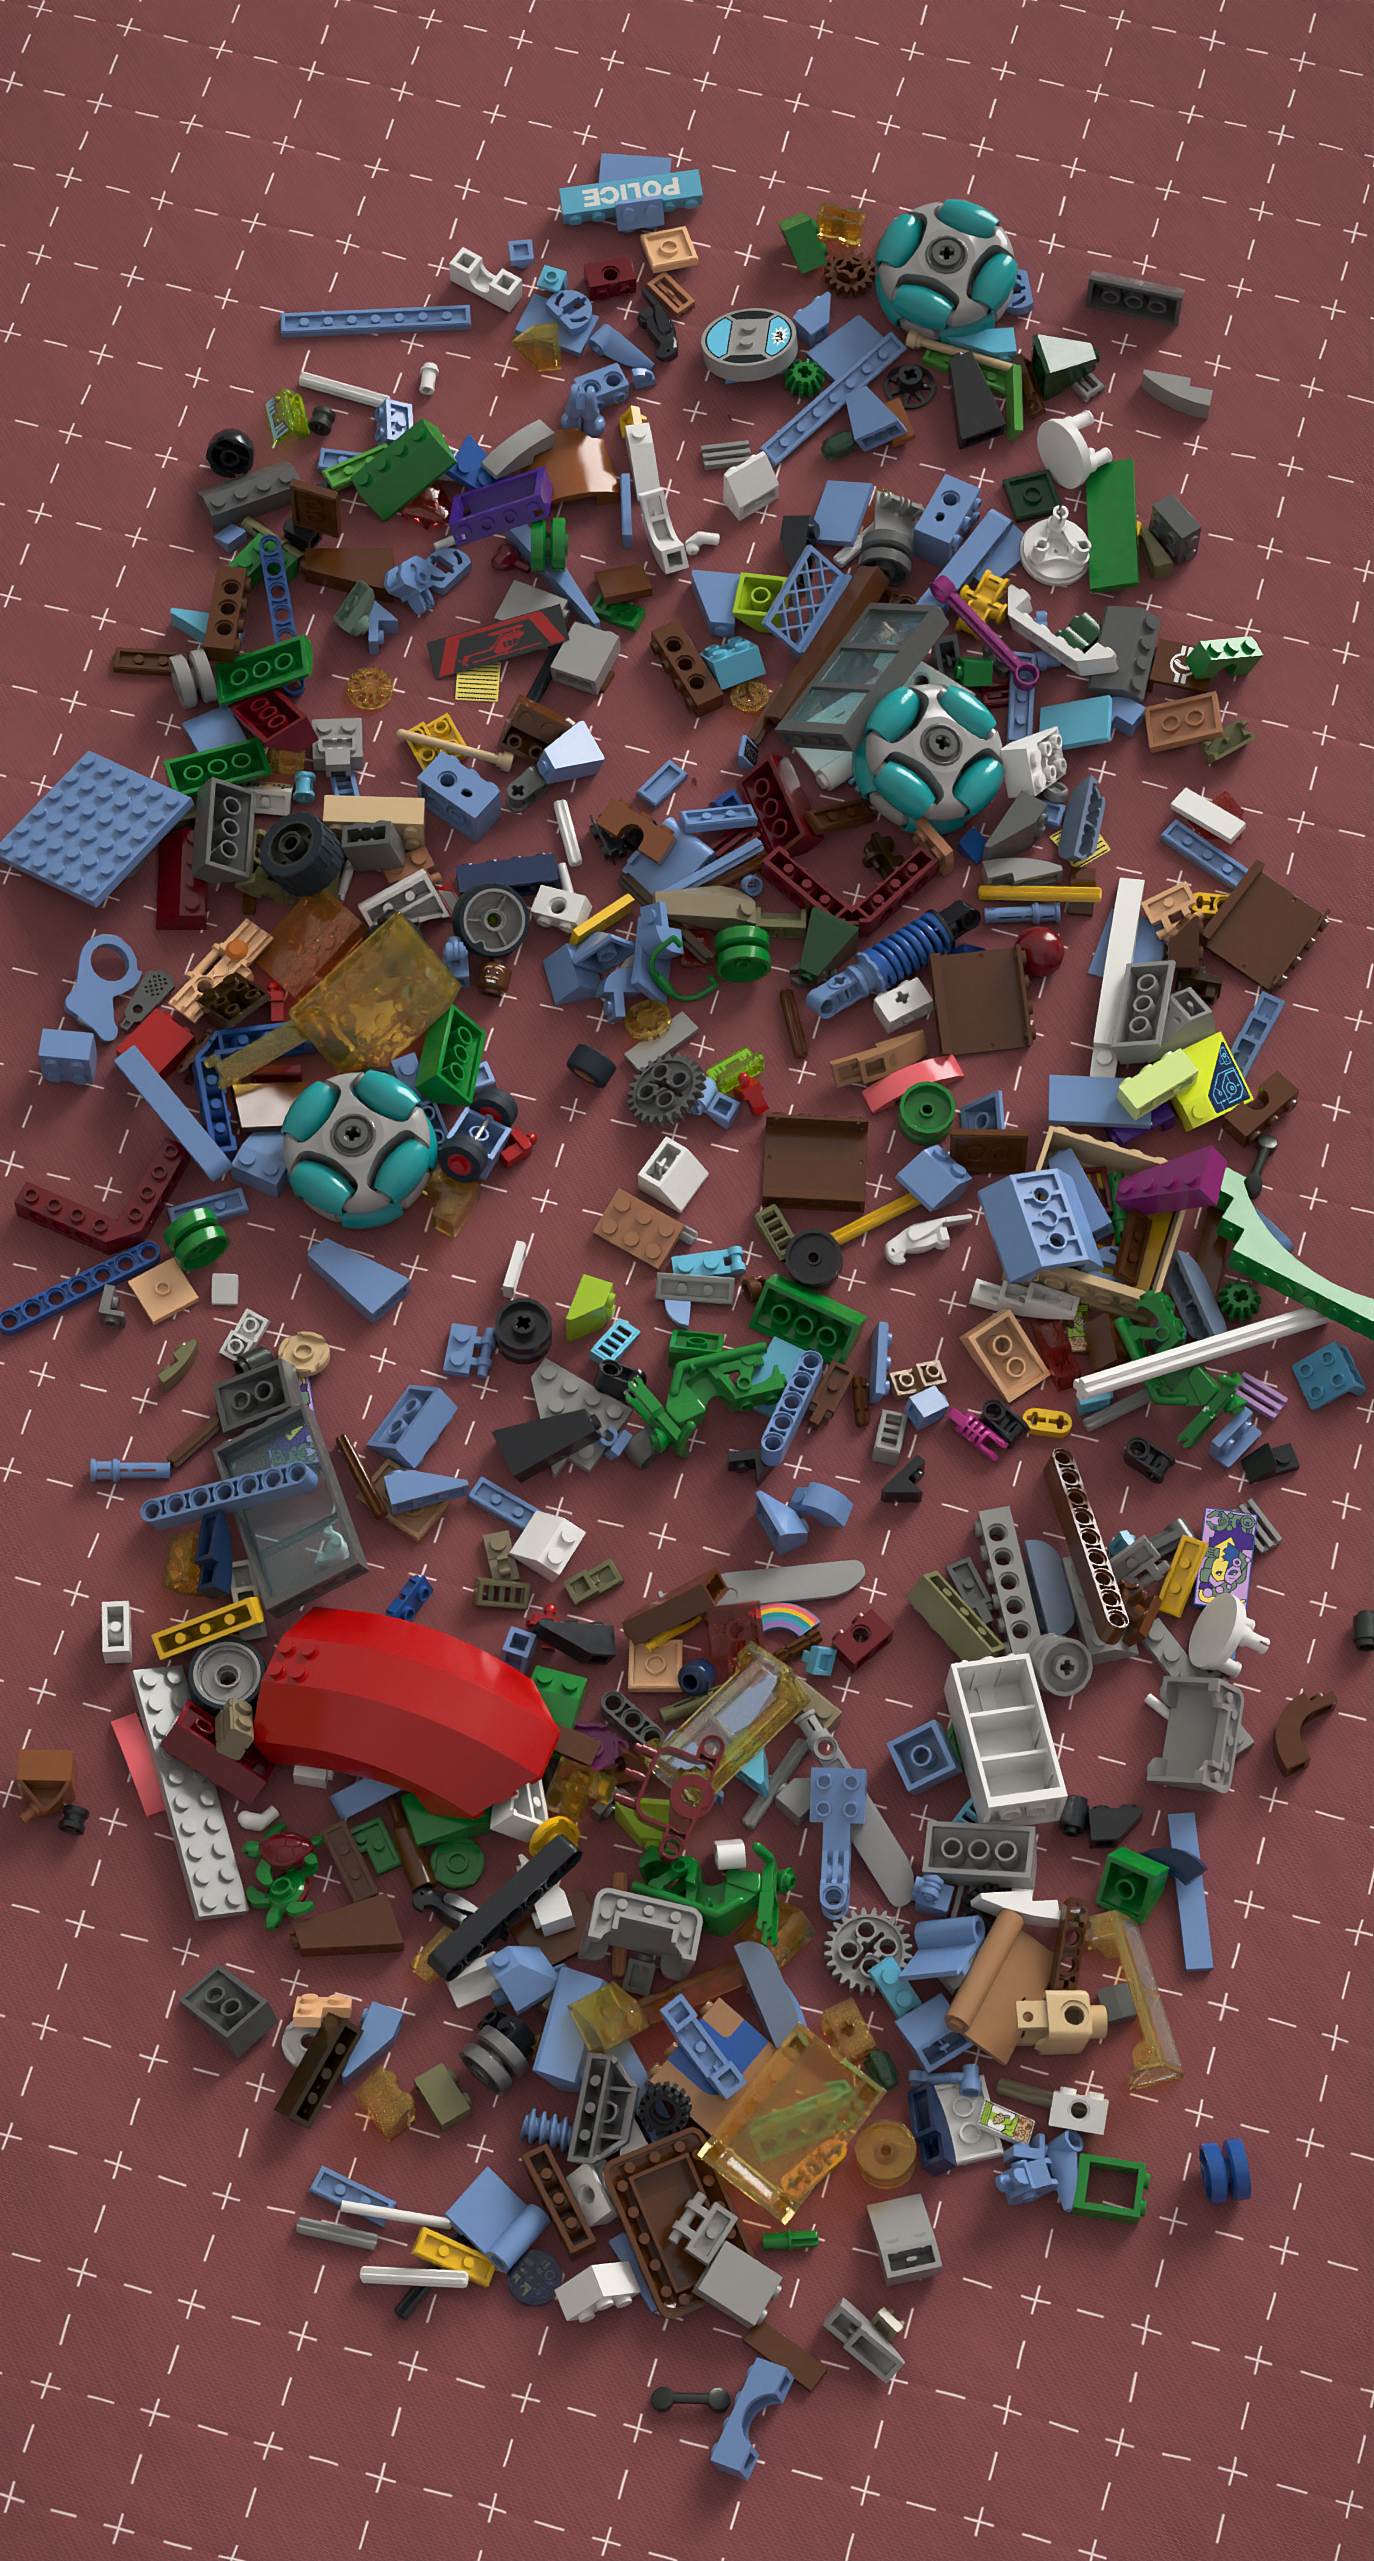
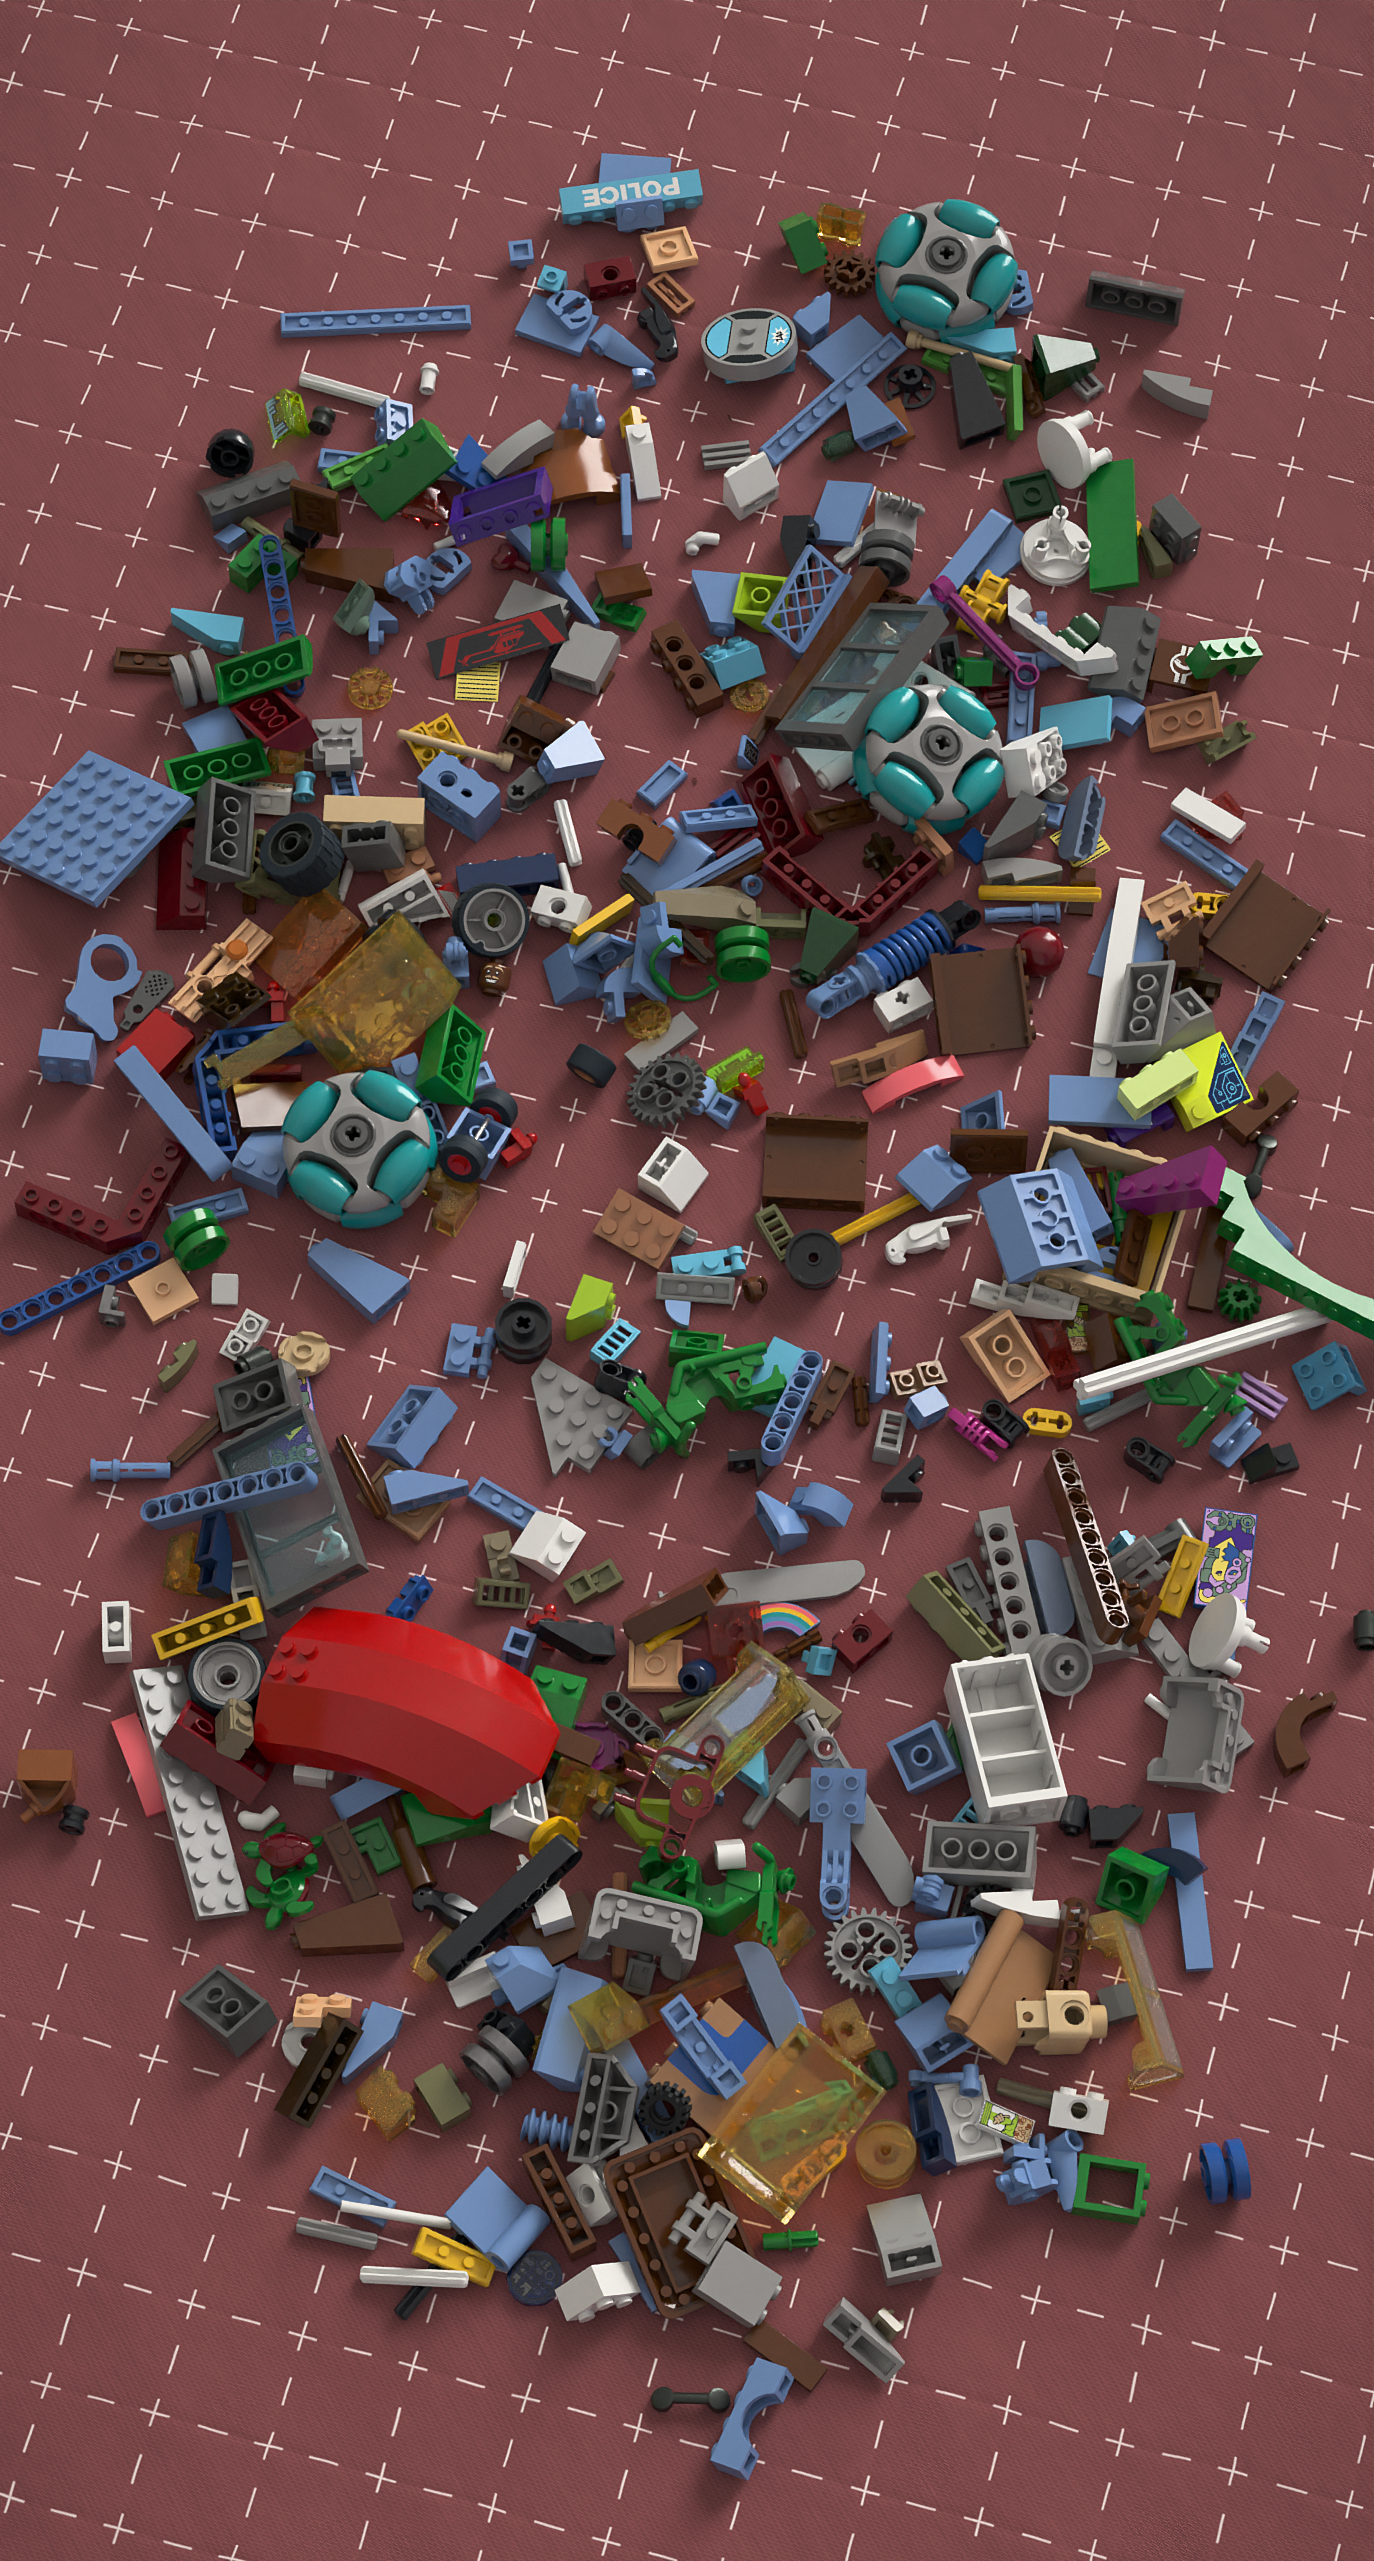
(227, 581): reddish brown brick -> none
(457, 1864): green tile -> none
(470, 273): white arch -> none
(540, 346): clear yellow slope -> none
(546, 1441): black slope -> none
(602, 381): medium blue brick -> none
(611, 846): black hinge -> none
(660, 533): white arch -> none
(804, 378): green gear -> none
(807, 1319): green slope -> none
(926, 1113): green wheel -> none
(946, 521): medium blue piece -> none
(1194, 1297): sand blue brick -> none
(1277, 1539): light grey tile -> none

